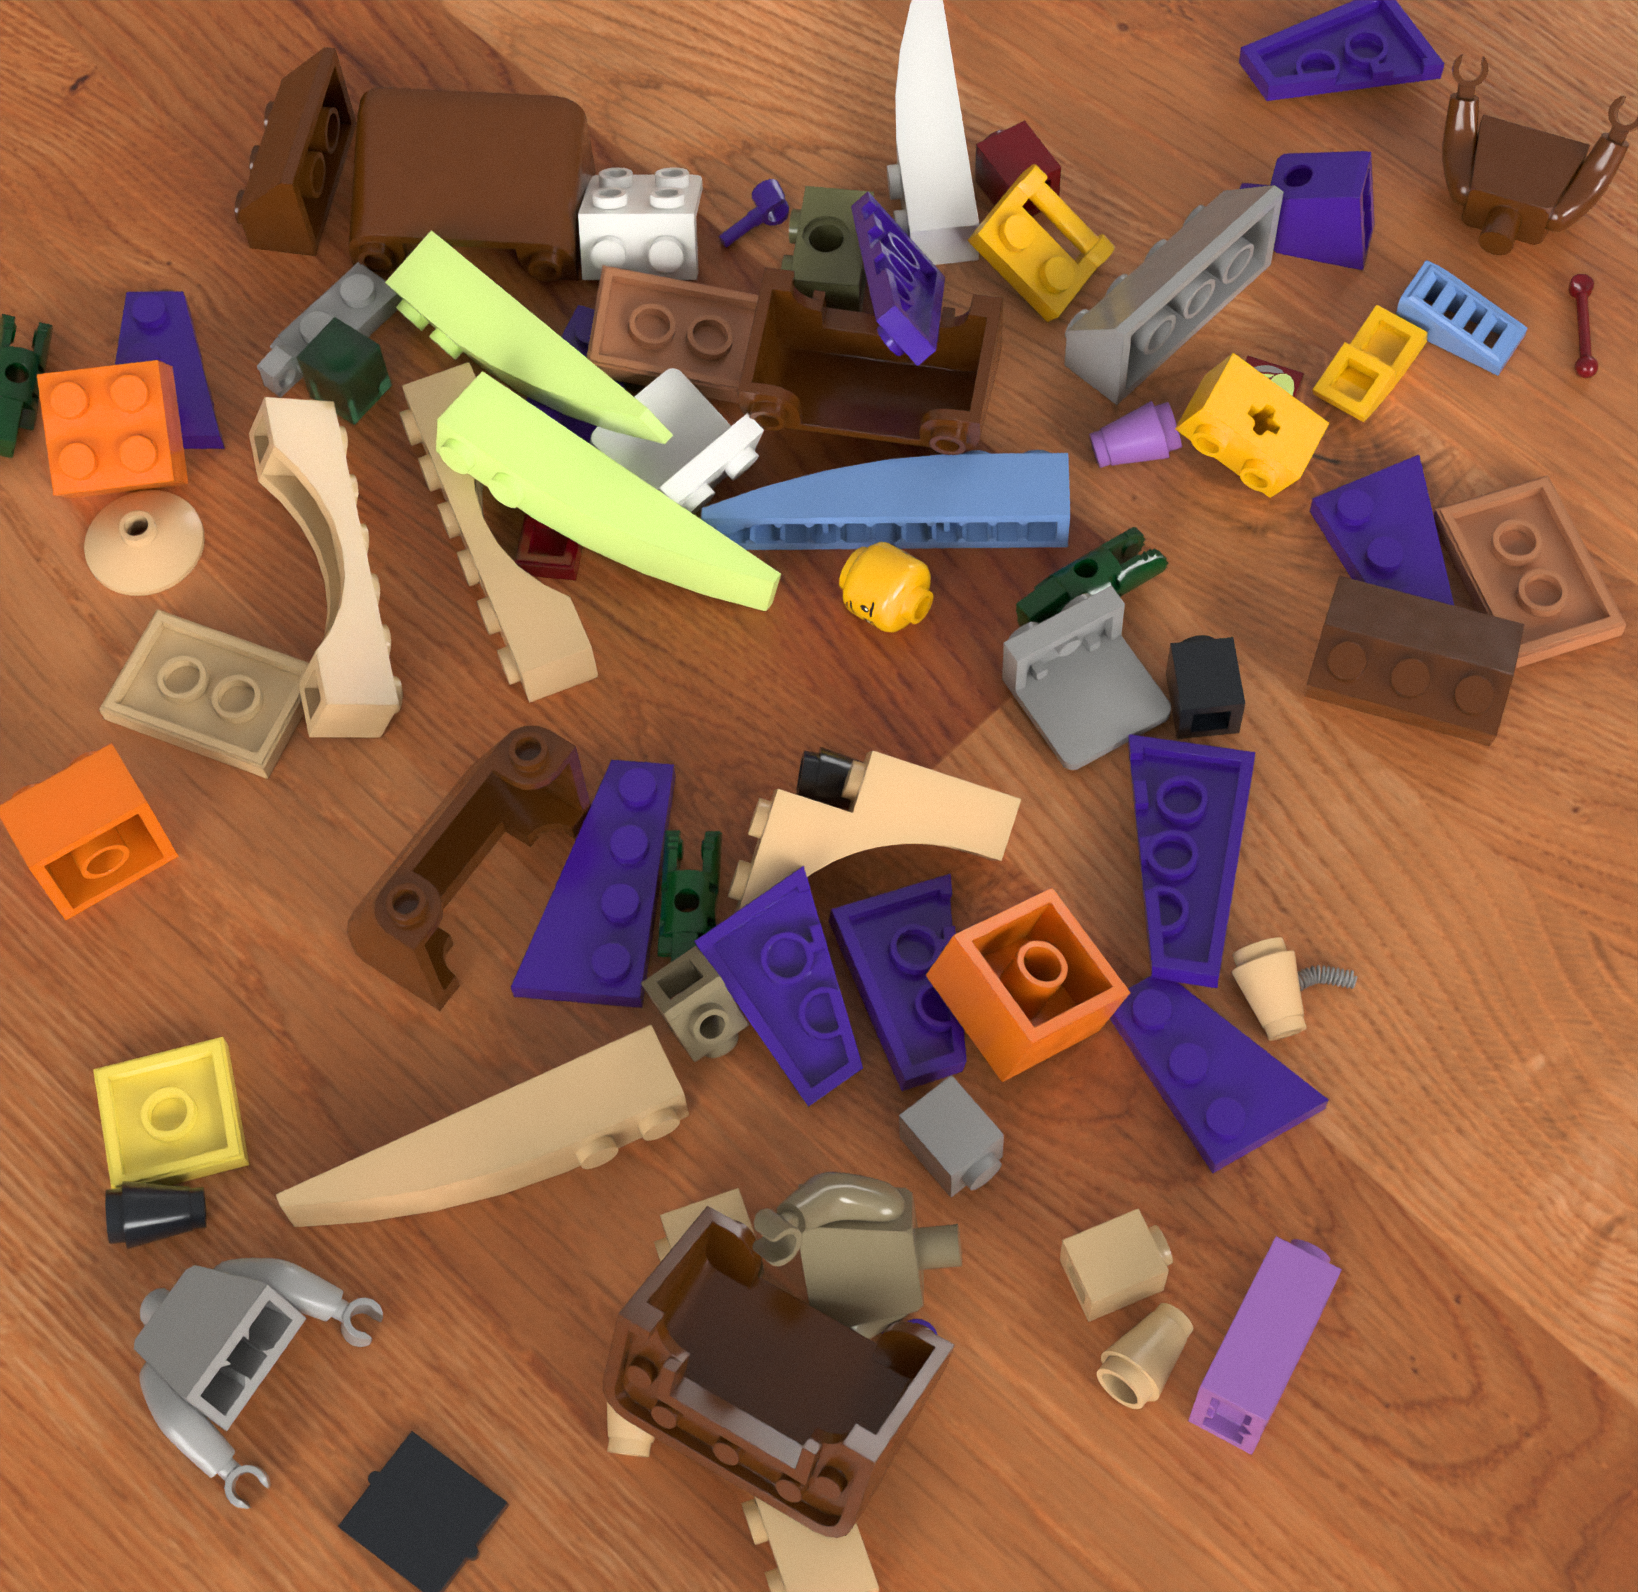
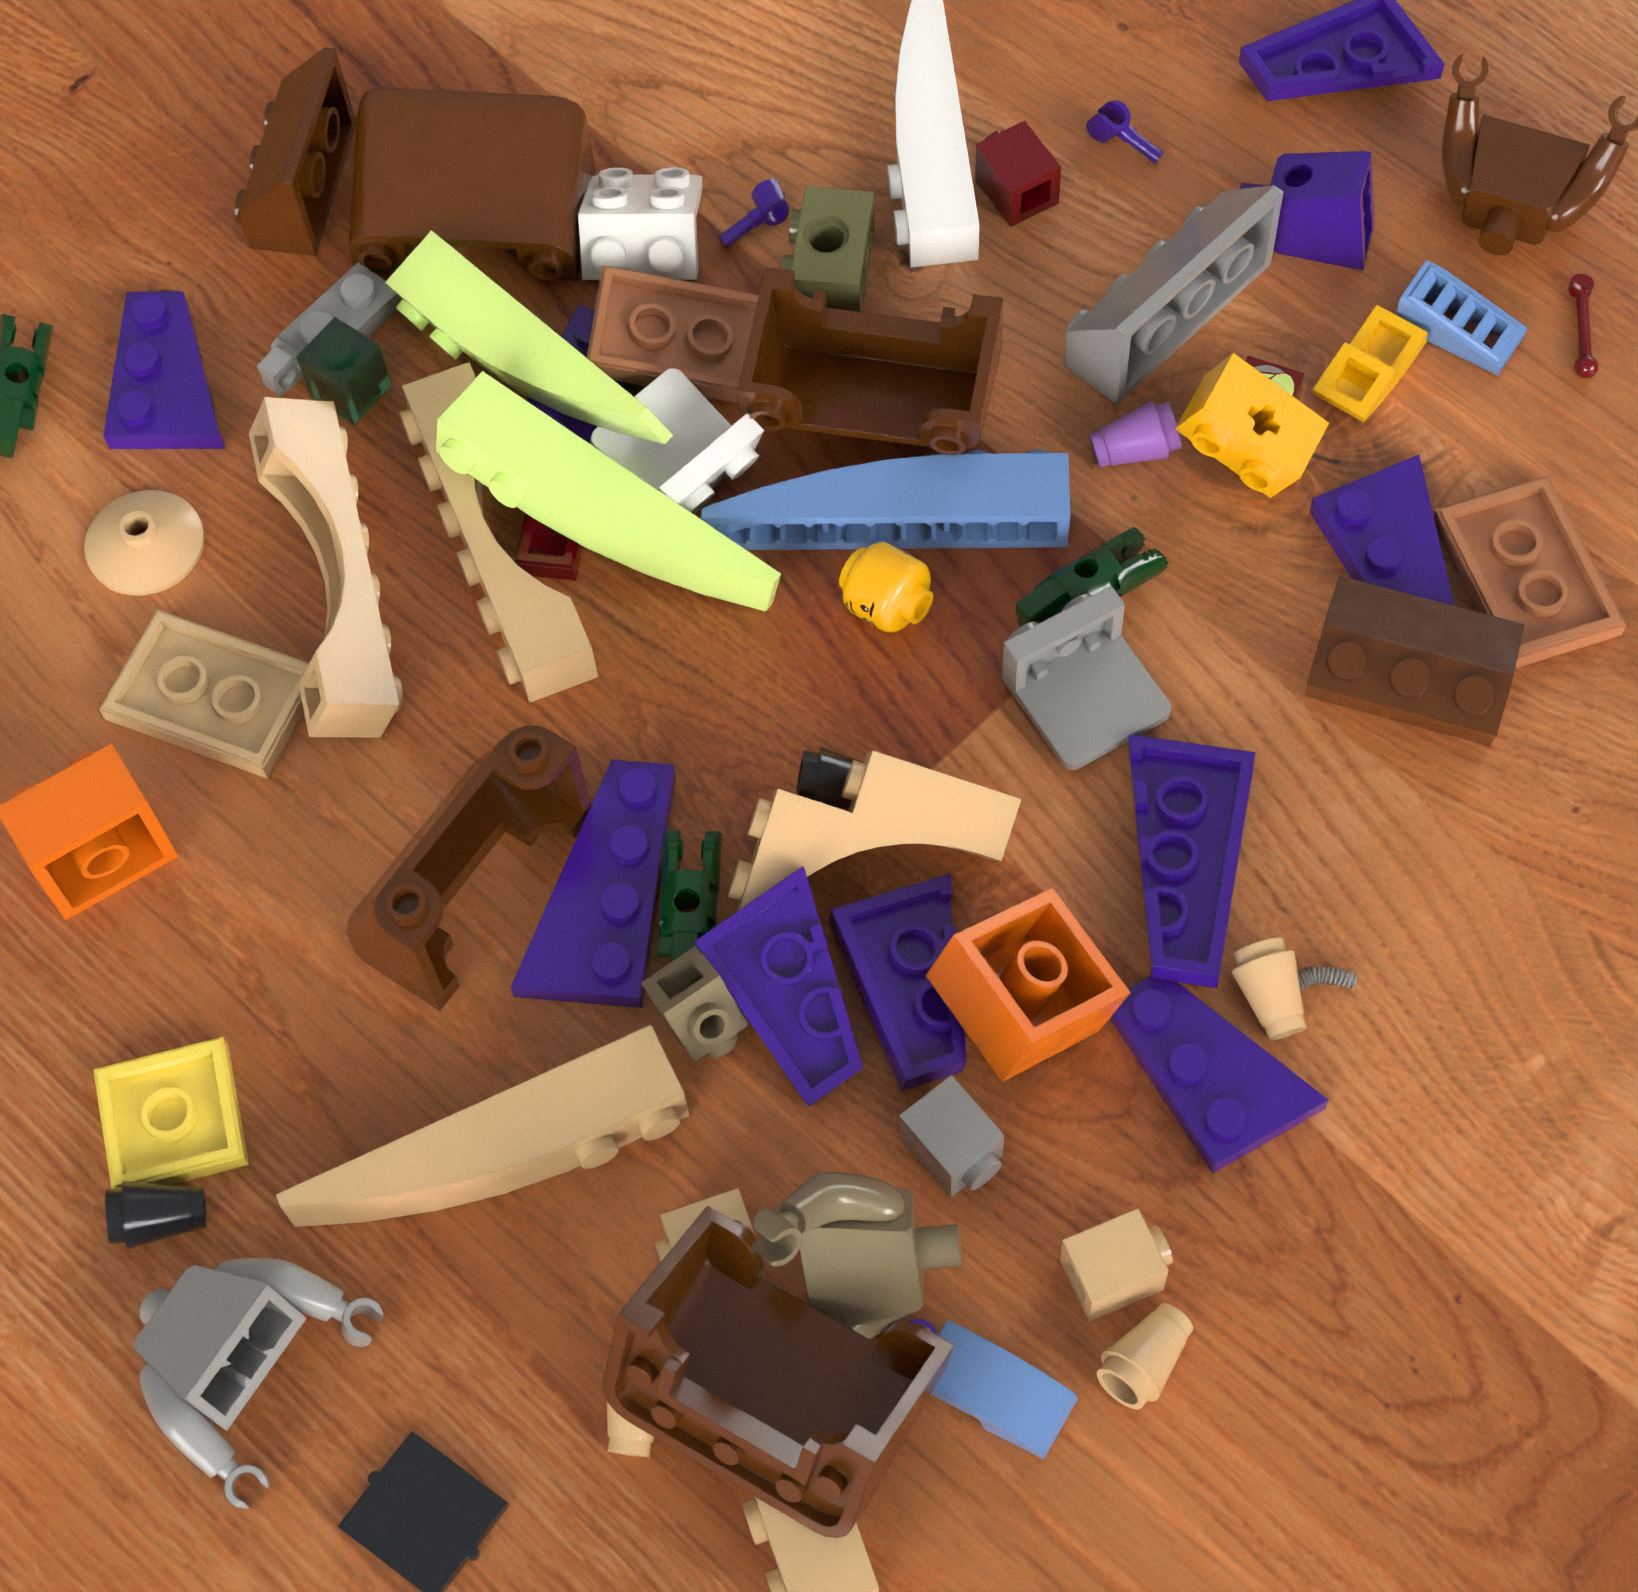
(112, 429): orange brick -> none
(901, 282): dark purple wing -> none
(1003, 1391): none -> medium blue slope
(1029, 255): yellow plate -> none
(1114, 121): none -> dark purple hand
(1205, 687): black brick -> none
(1264, 1343): medium lavender window -> none

